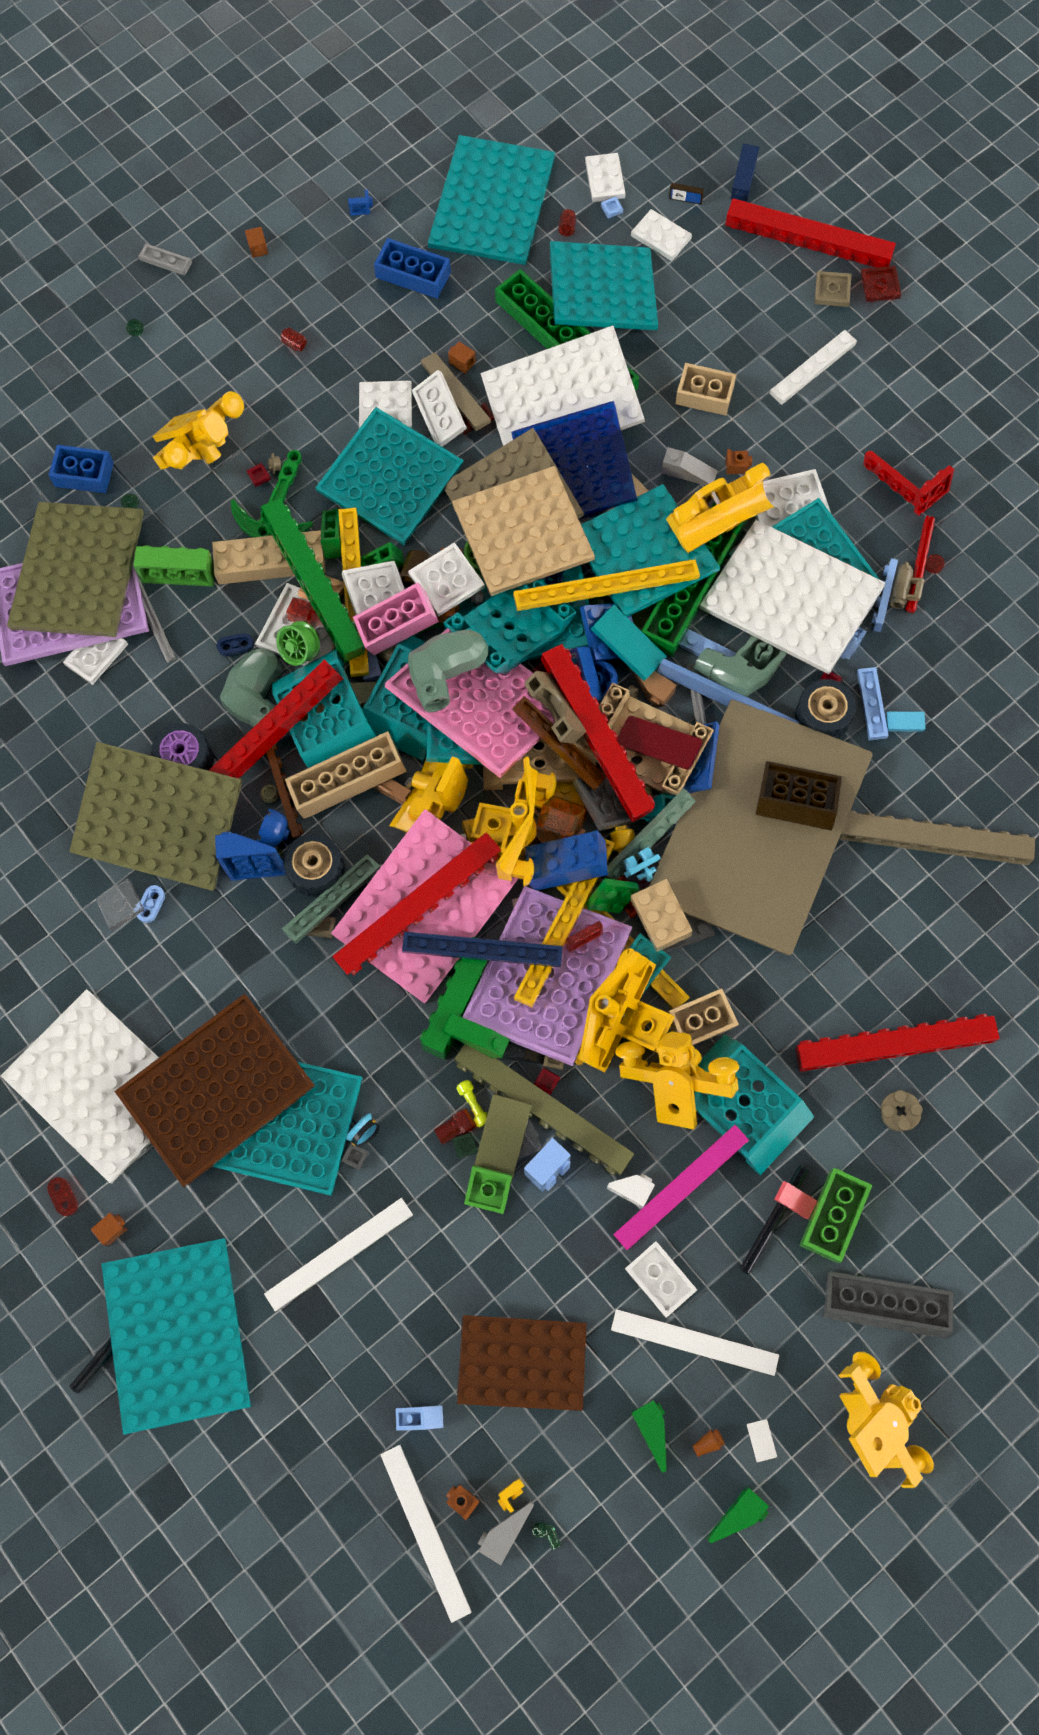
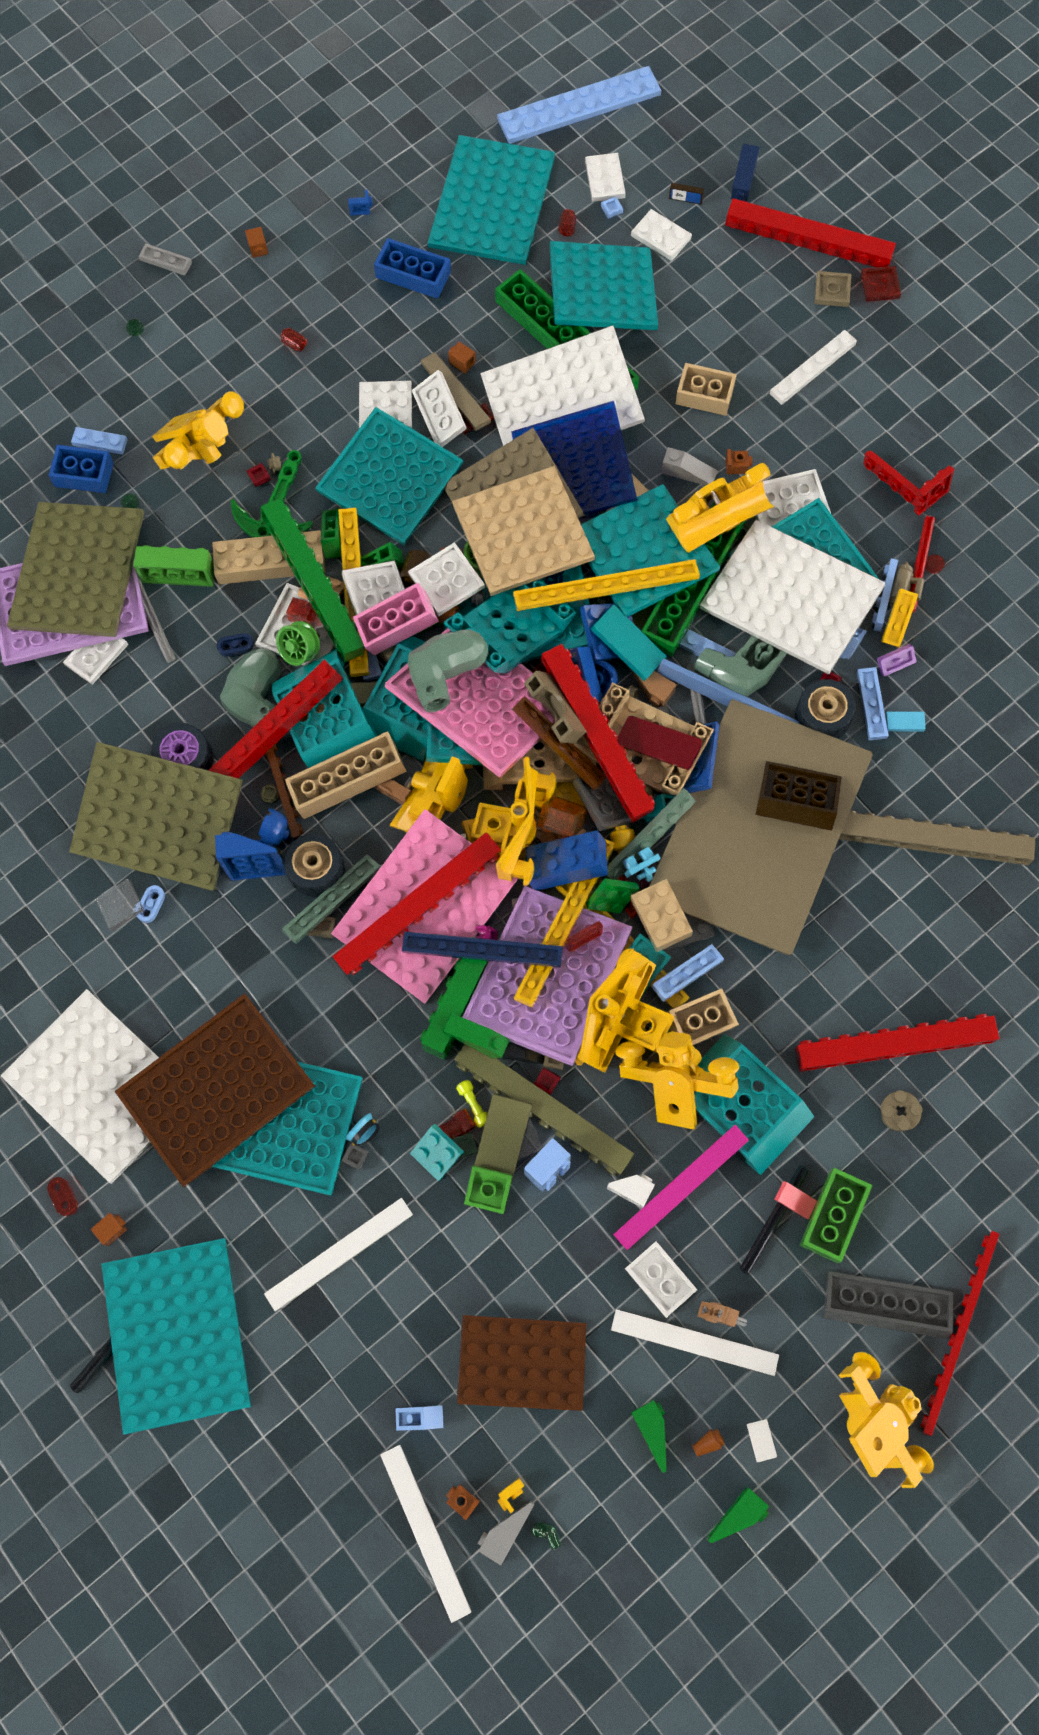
(99, 440): none -> light blue plate
(436, 1152): none -> teal plate
(487, 932): none -> dark pink plate
(578, 104): none -> light blue plate
(687, 972): none -> light blue plate
(717, 1313): none -> medium nougat piece
(896, 660): none -> medium lavender plate
(899, 618): none -> yellow plate
(956, 1340): none -> red plate

